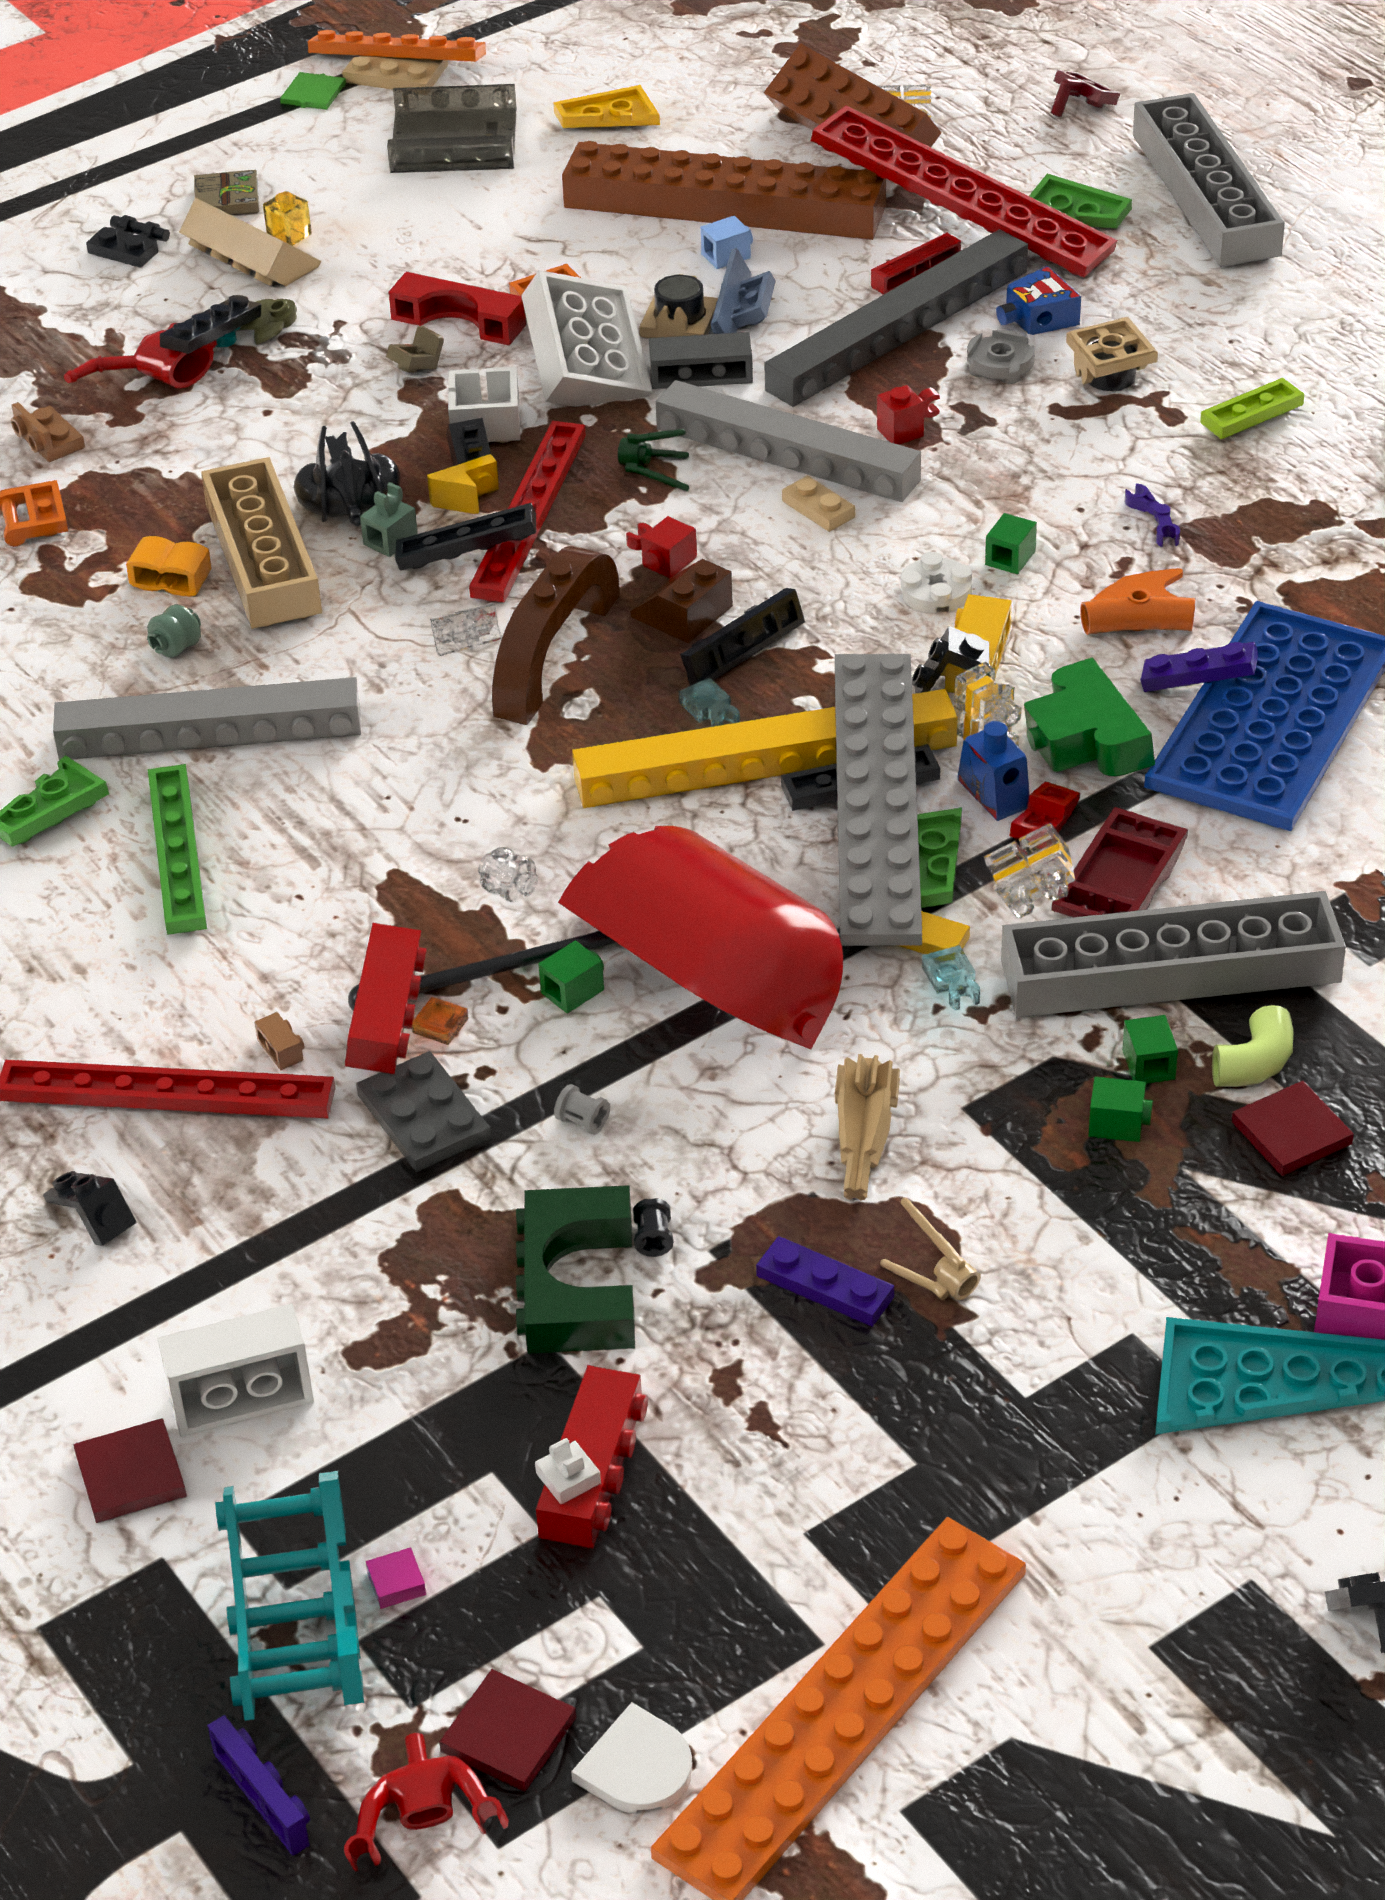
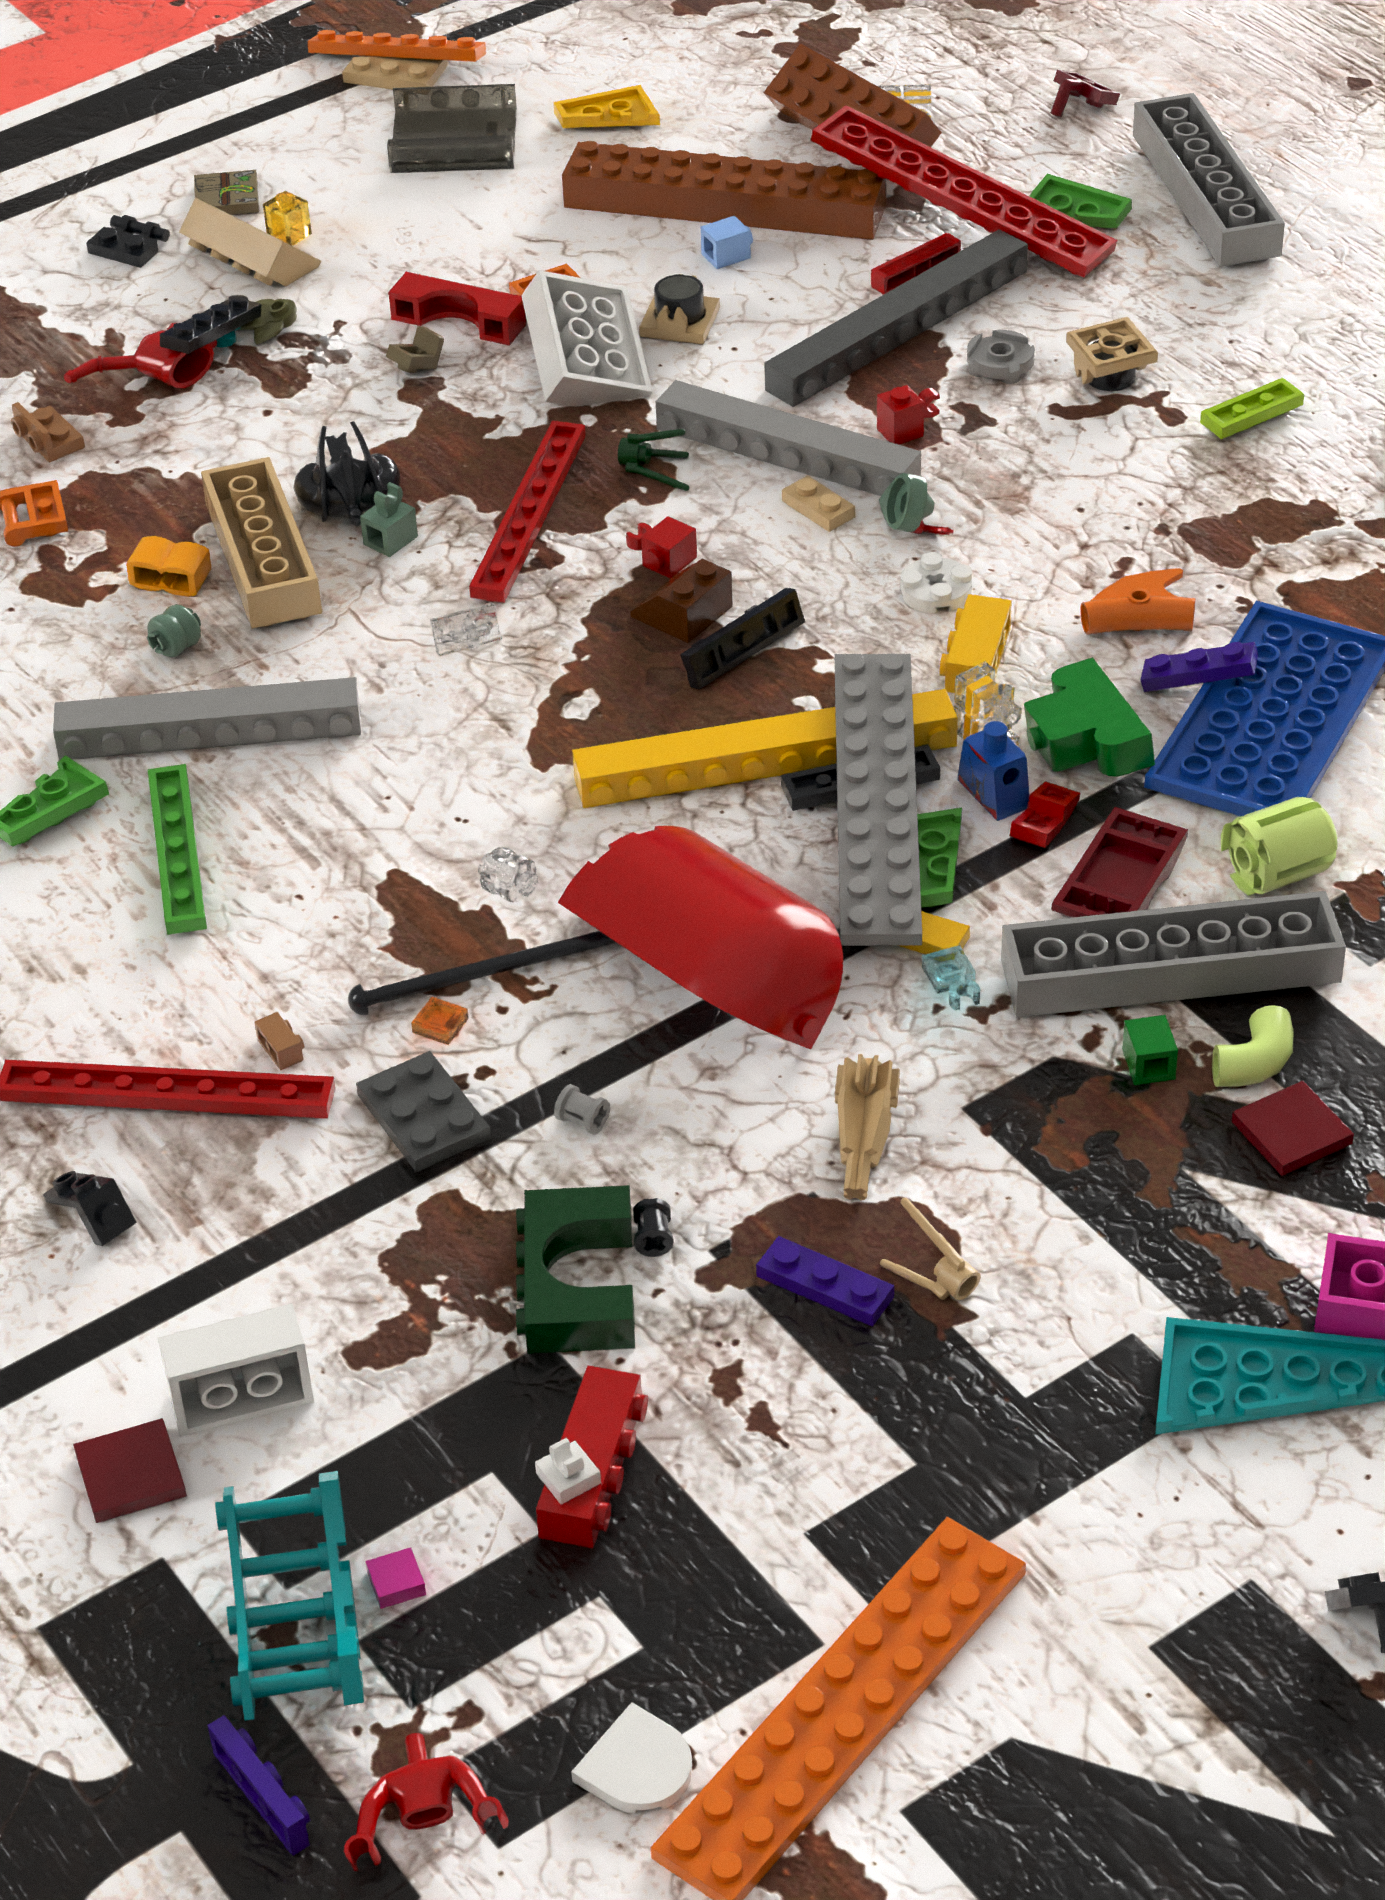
(313, 90): bright green piece -> none
(384, 998): red brick -> none
(460, 485): yellow slope -> none
(465, 537): black plate -> none
(467, 440): black brick -> none
(501, 410): white piece -> none
(508, 1730): dark red tile -> none
(570, 581): reddish brown arch -> none
(571, 976): green brick -> none
(701, 360): dark grey brick -> none
(708, 701): clear light blue plate -> none
(741, 297): sand blue bracket -> none
(907, 503): none -> sand green piece
(954, 648): black bracket -> none
(1010, 543): green brick -> none
(1031, 871): clear hips -> none
(1040, 303): blue torso -> none
(1119, 1109): green brick -> none
(1145, 501): dark purple piece -> none
(1280, 845): none -> yellowish green cylinder

